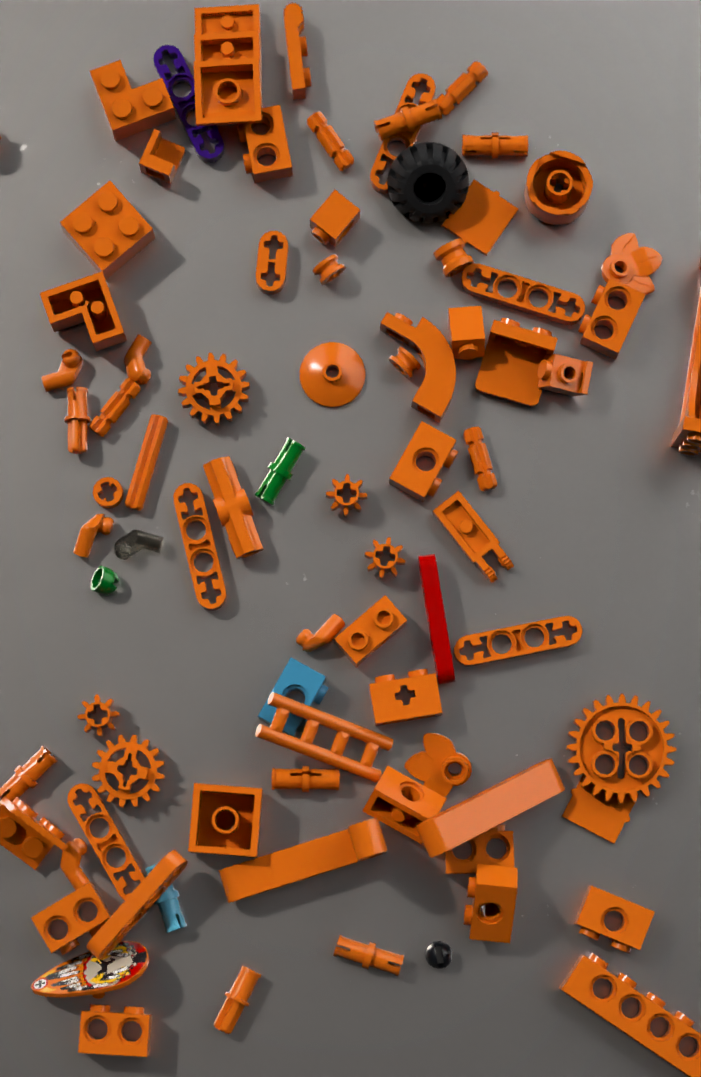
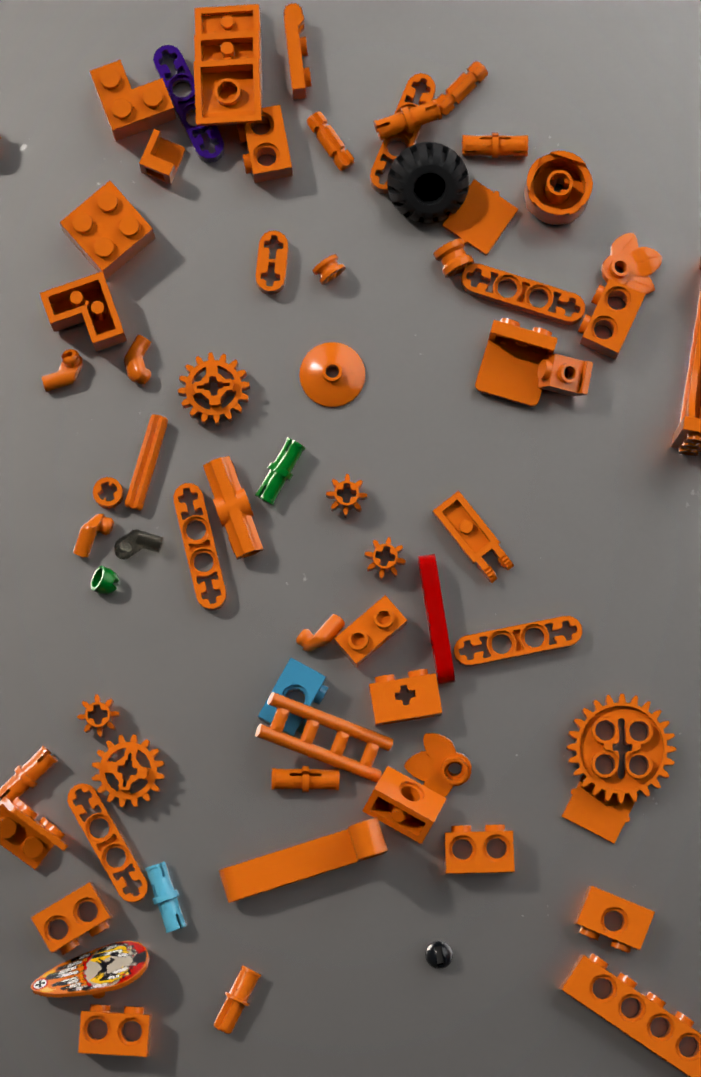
(71, 860): orange arm -> none
(77, 420): orange axle -> none
(114, 407): orange axle -> none
(137, 904): orange beam -> none
(225, 820): orange brick -> none
(334, 219): orange brick -> none
(368, 955): orange pin -> none
(404, 362): orange bush -> none
(425, 442): orange brick -> none
(438, 360): orange arch -> none
(466, 332): orange brick -> none
(480, 458): orange axle -> none
(490, 808): orange beam -> none
(492, 903): orange brick -> none

